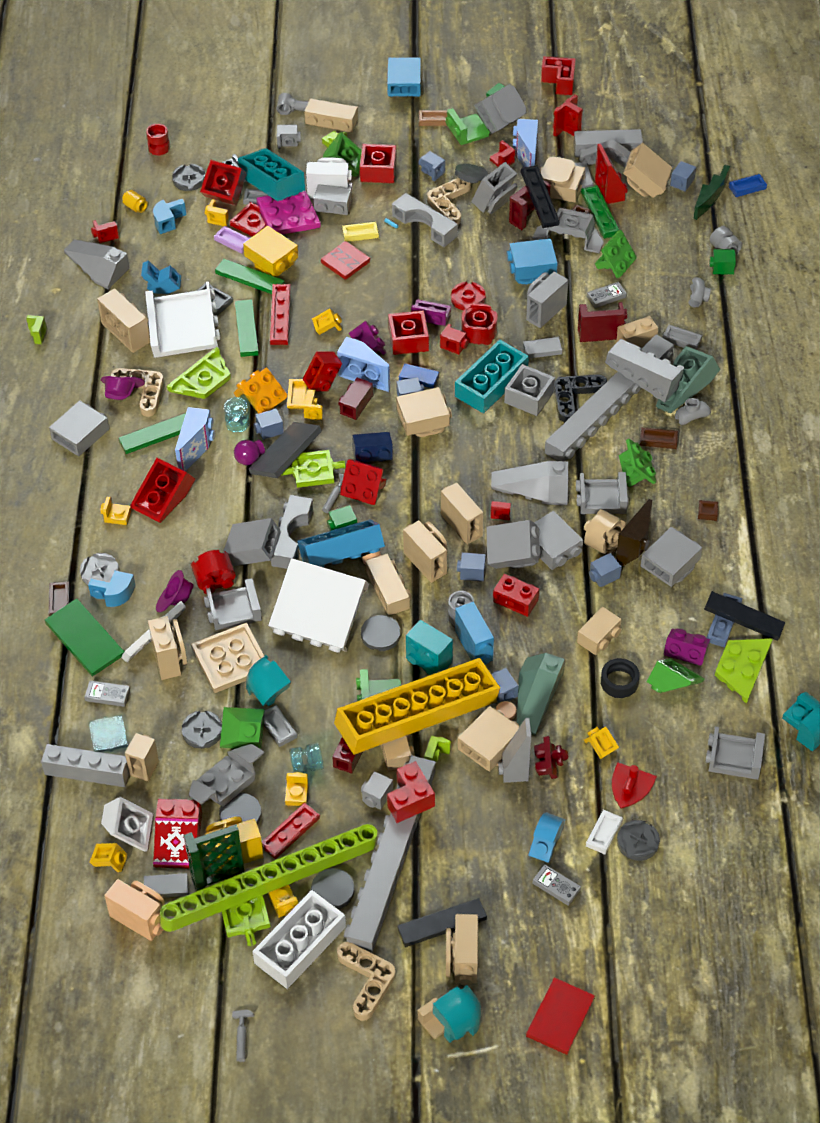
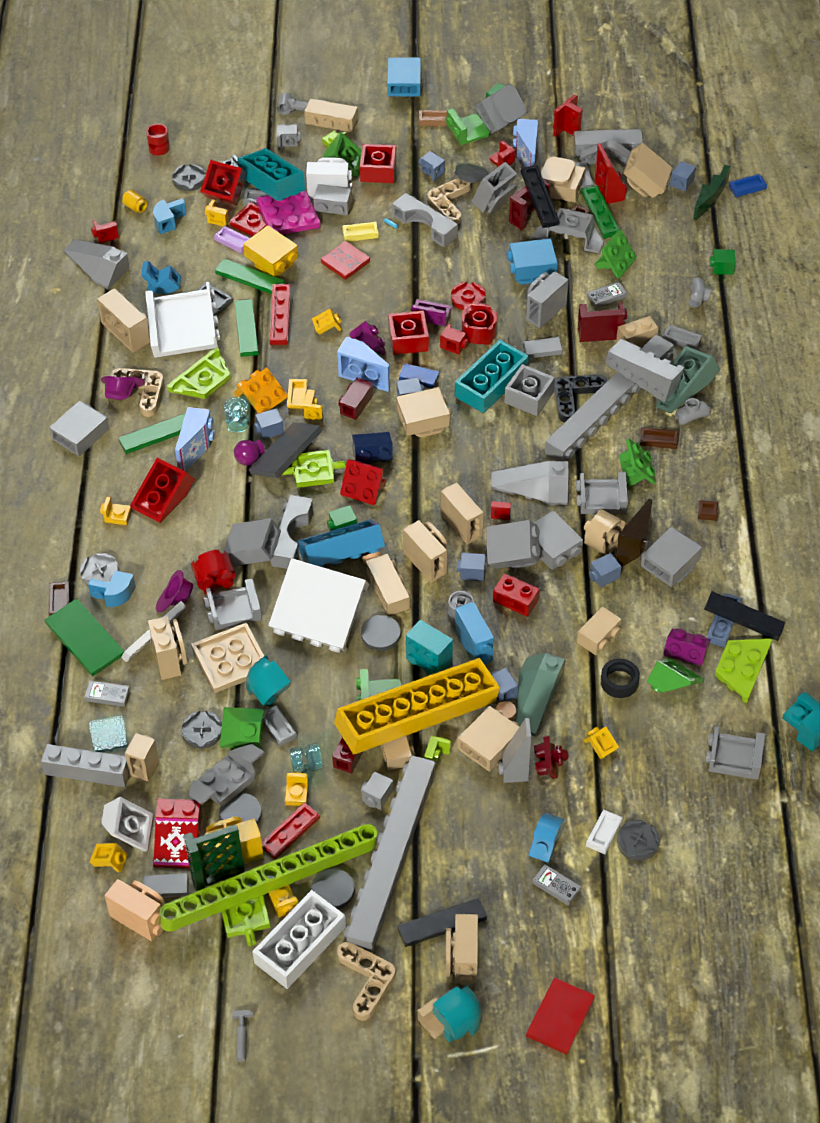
(37, 327): lime bracket -> none
(322, 371): red brick -> none
(333, 496): light grey piece -> none
(413, 795): brick -> none
(559, 71): red brick -> none
(630, 784): red shield -> none
(724, 239): light grey wheel -> none

